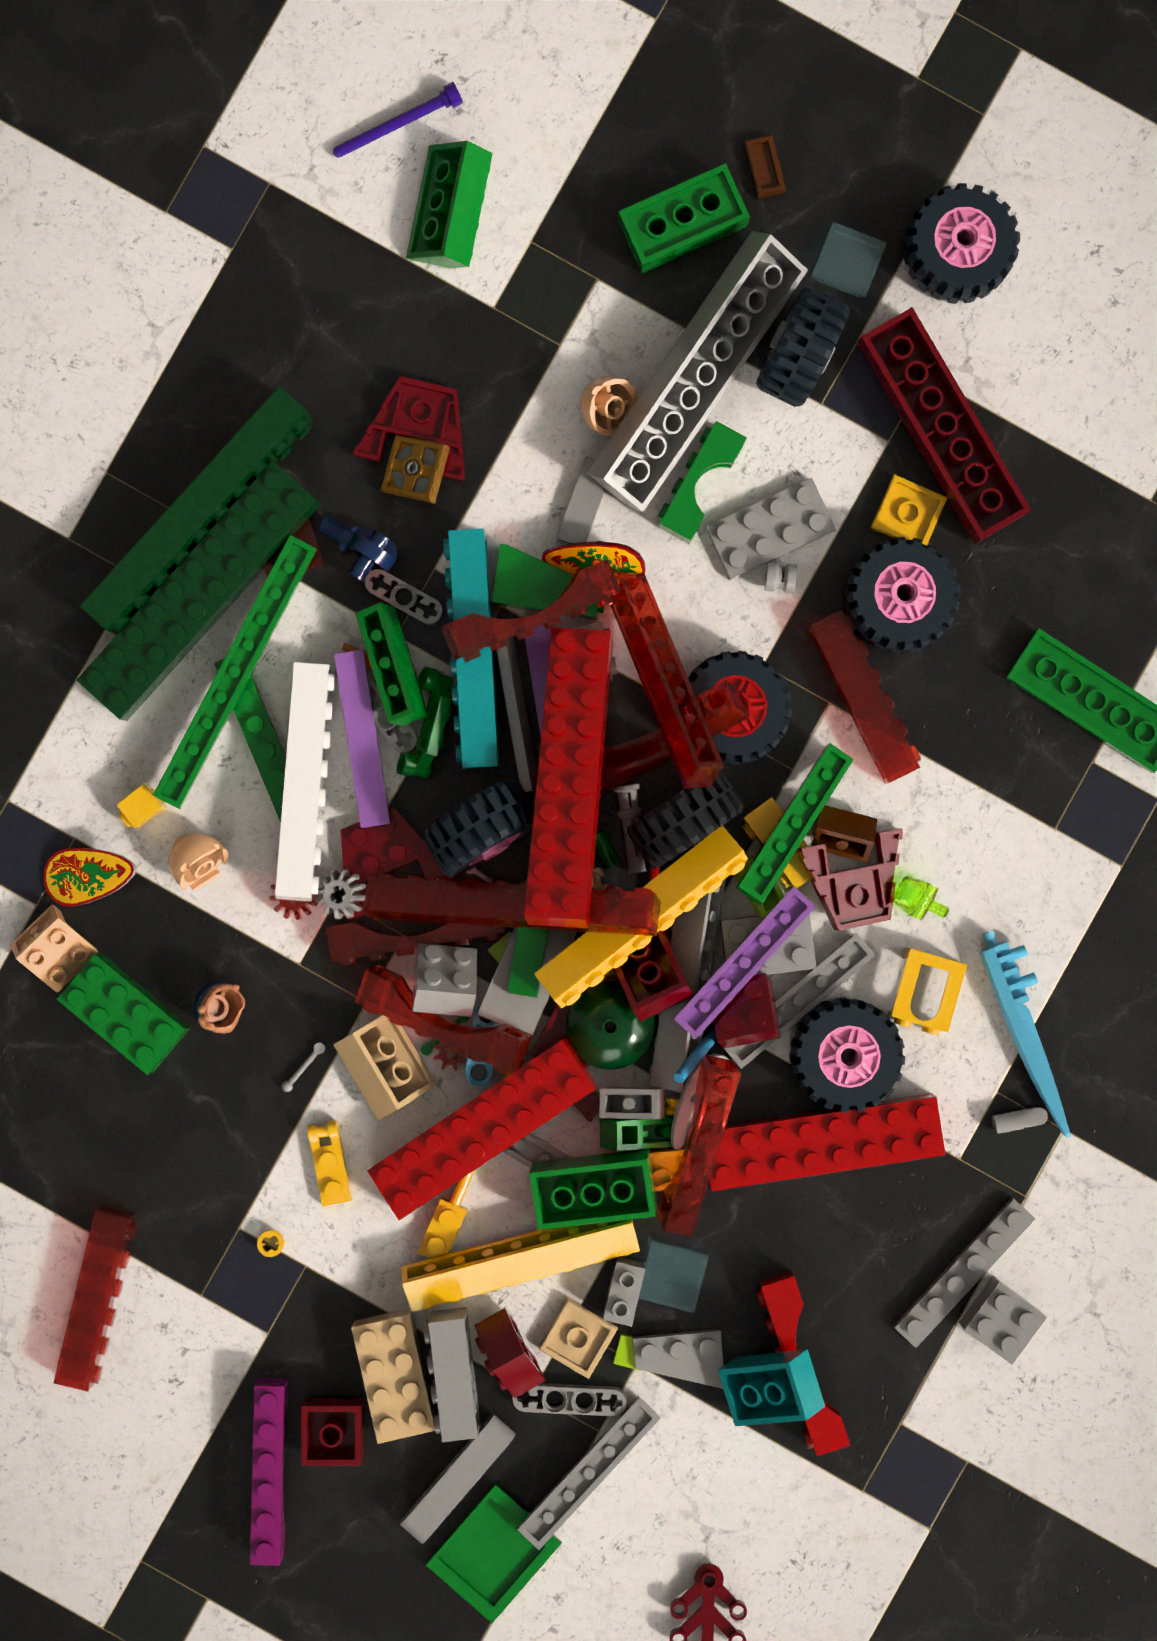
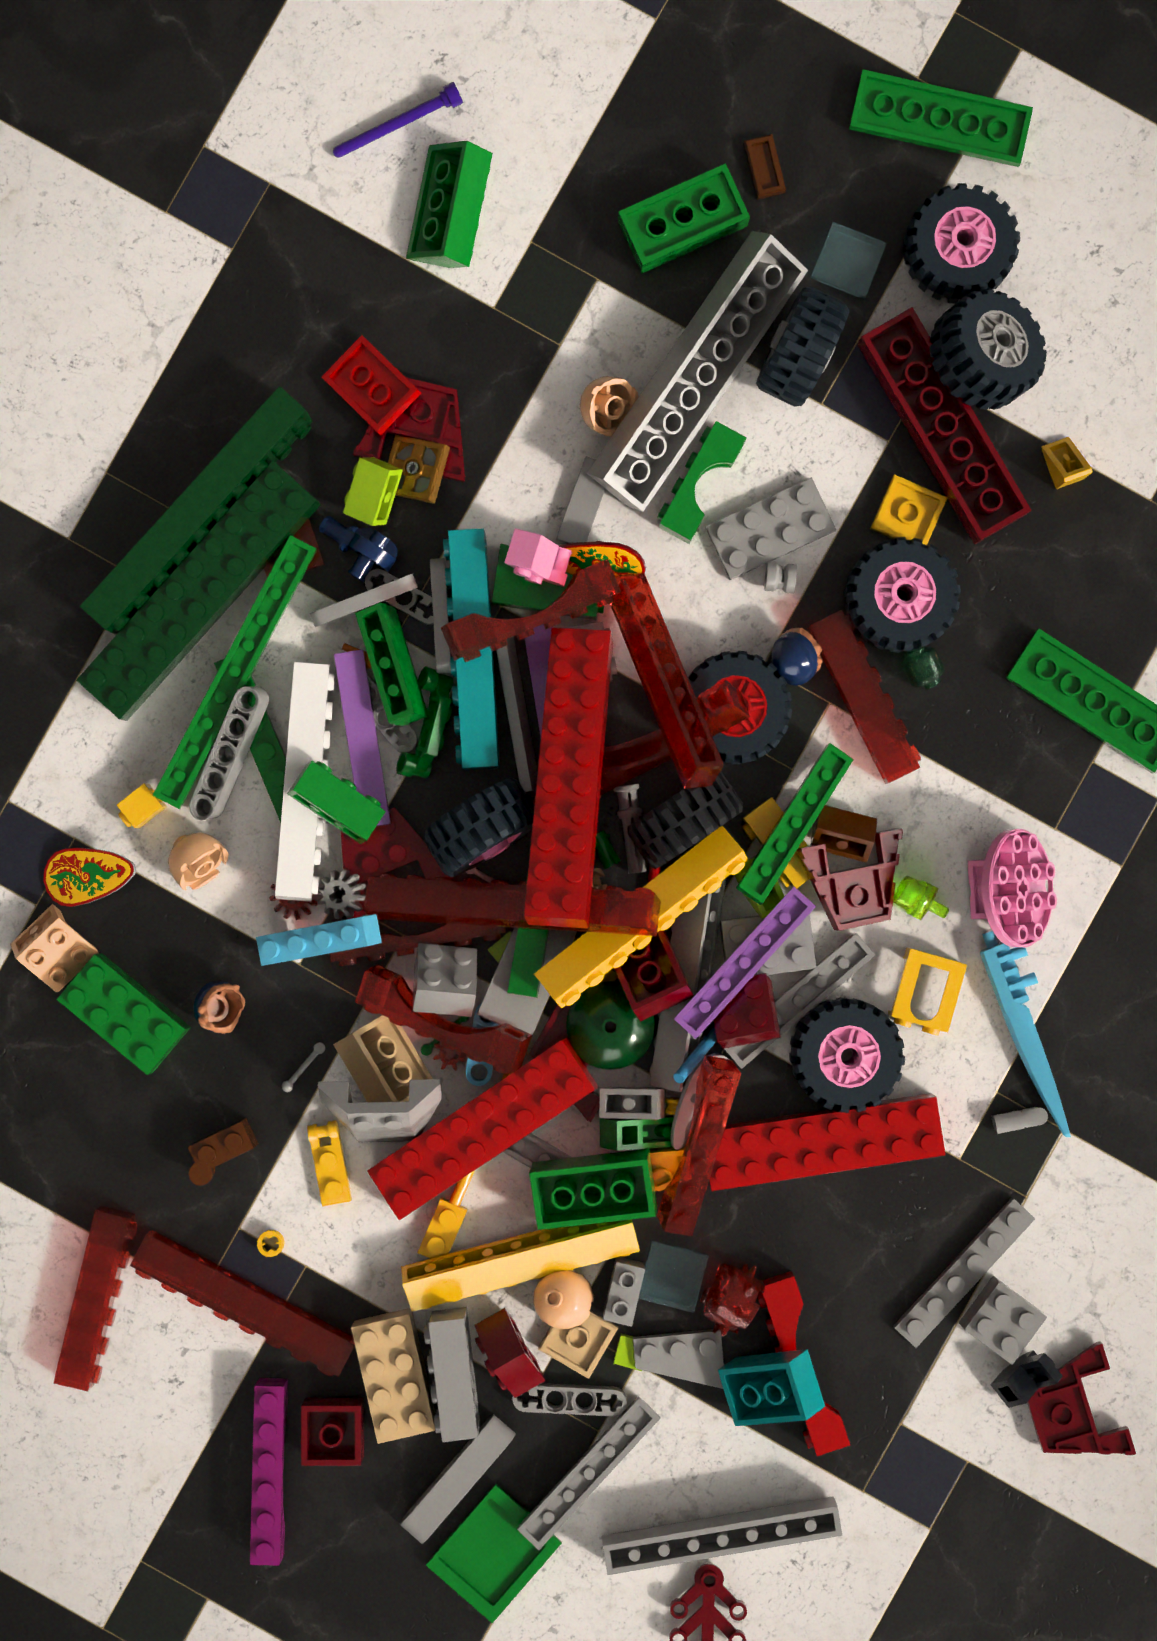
(218, 762): none -> light grey beam
(218, 1149): none -> reddish brown hinge
(243, 1302): none -> clear red brick
(318, 940): none -> medium azure arch
(337, 801): none -> green brick
(363, 600): none -> light grey beam
(371, 385): none -> red plate
(372, 491): none -> lime brick
(383, 1119): none -> light grey wedge
(440, 614): none -> light grey beam
(537, 558): none -> bright pink hinge
(563, 1299): none -> light nougat cylinder
(721, 1535): none -> light grey brick
(732, 1298): none -> clear red brick
(796, 656): none -> dark blue hair
(923, 667): none -> clear green head
(941, 118): none -> green plate
(988, 349): none -> black wheel
(1011, 888): none -> bright pink bracket
(1023, 1378): none -> black brick
(1064, 1415): none -> dark red wing
(1065, 462): none -> yellow slope

